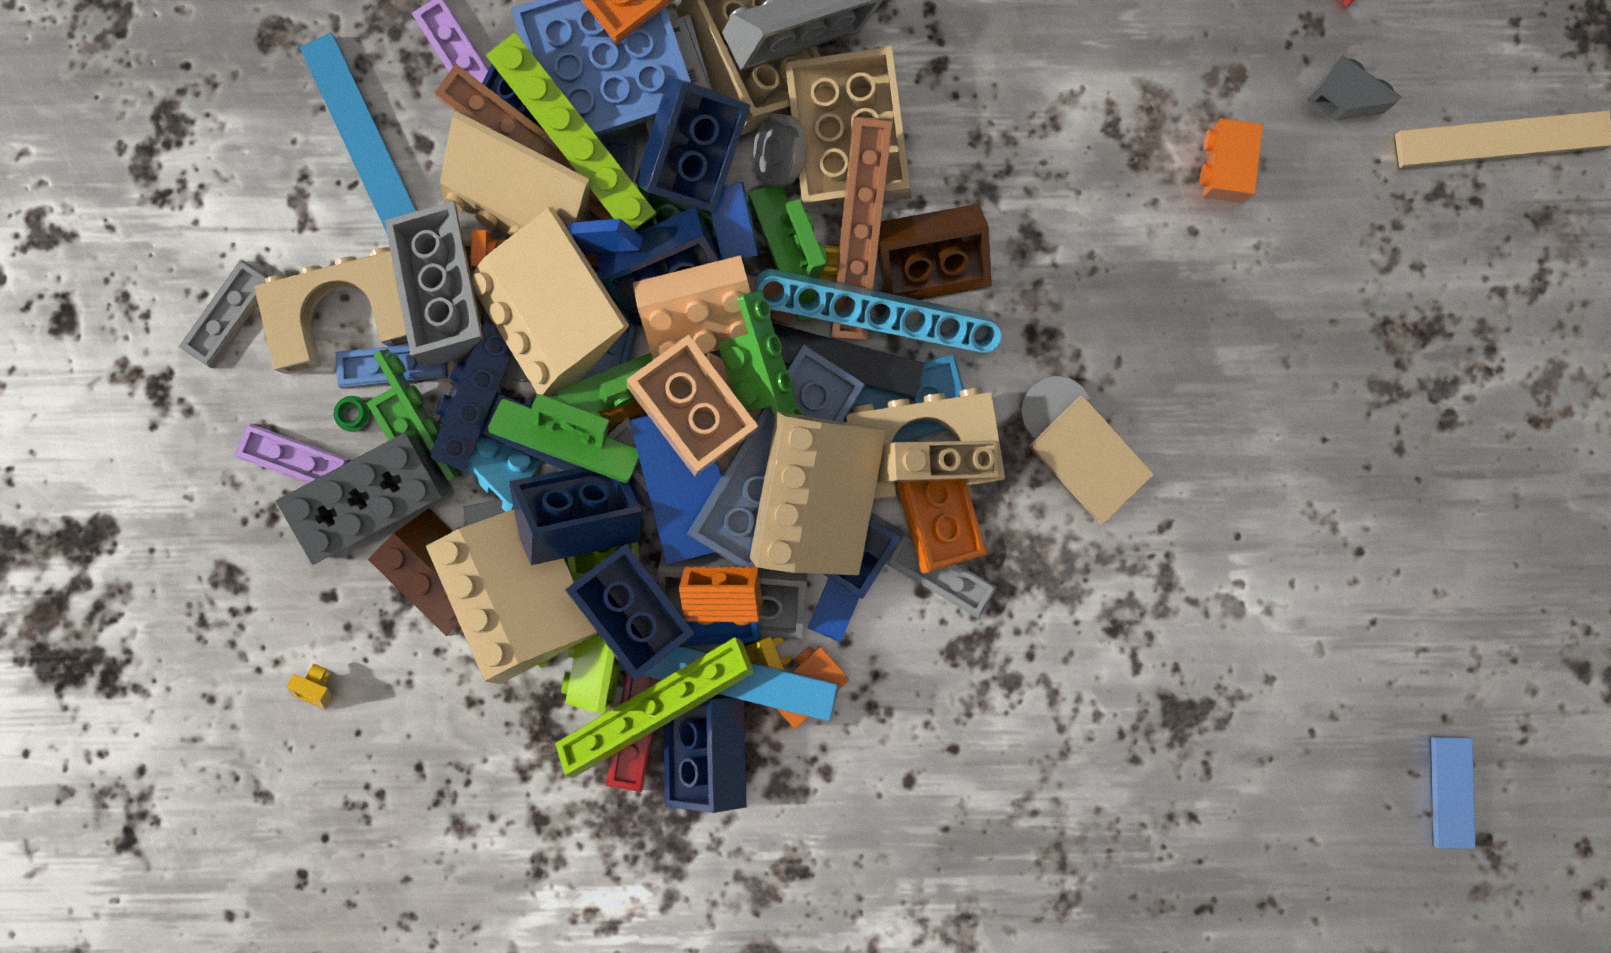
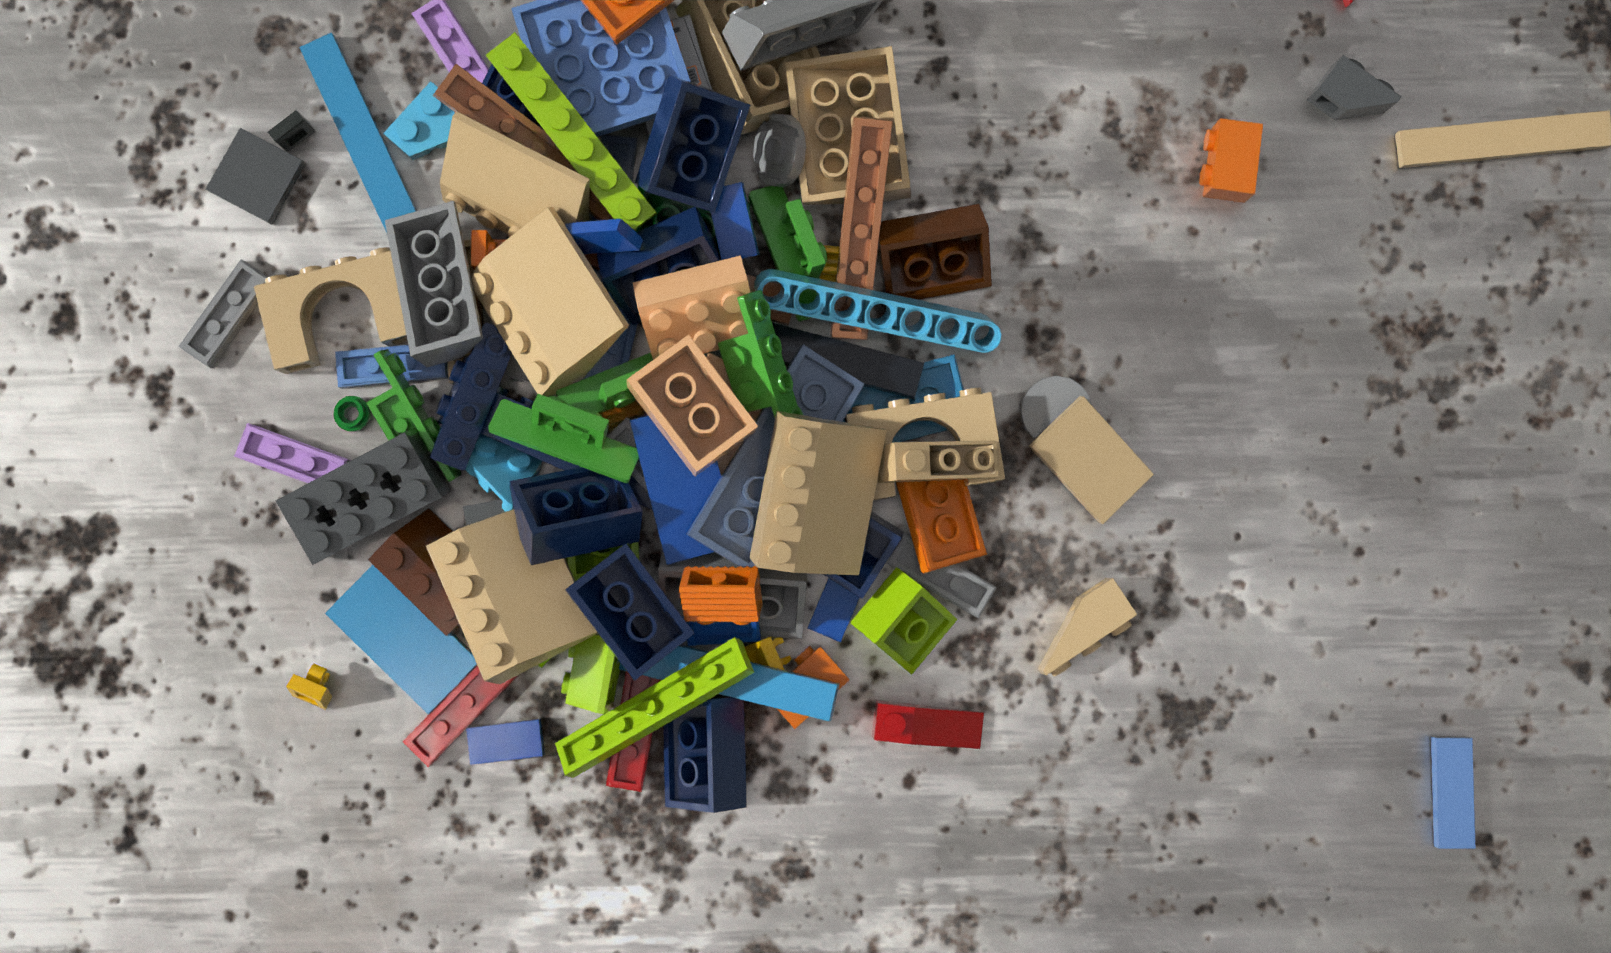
(255, 176): none -> dark grey tile
(291, 131): none -> pearl dark grey tile
(402, 639): none -> dark azure tile
(421, 125): none -> medium azure wing
(453, 716): none -> tile
(505, 741): none -> tile
(904, 620): none -> lime slope
(927, 725): none -> red slope
(1091, 617): none -> tan slope

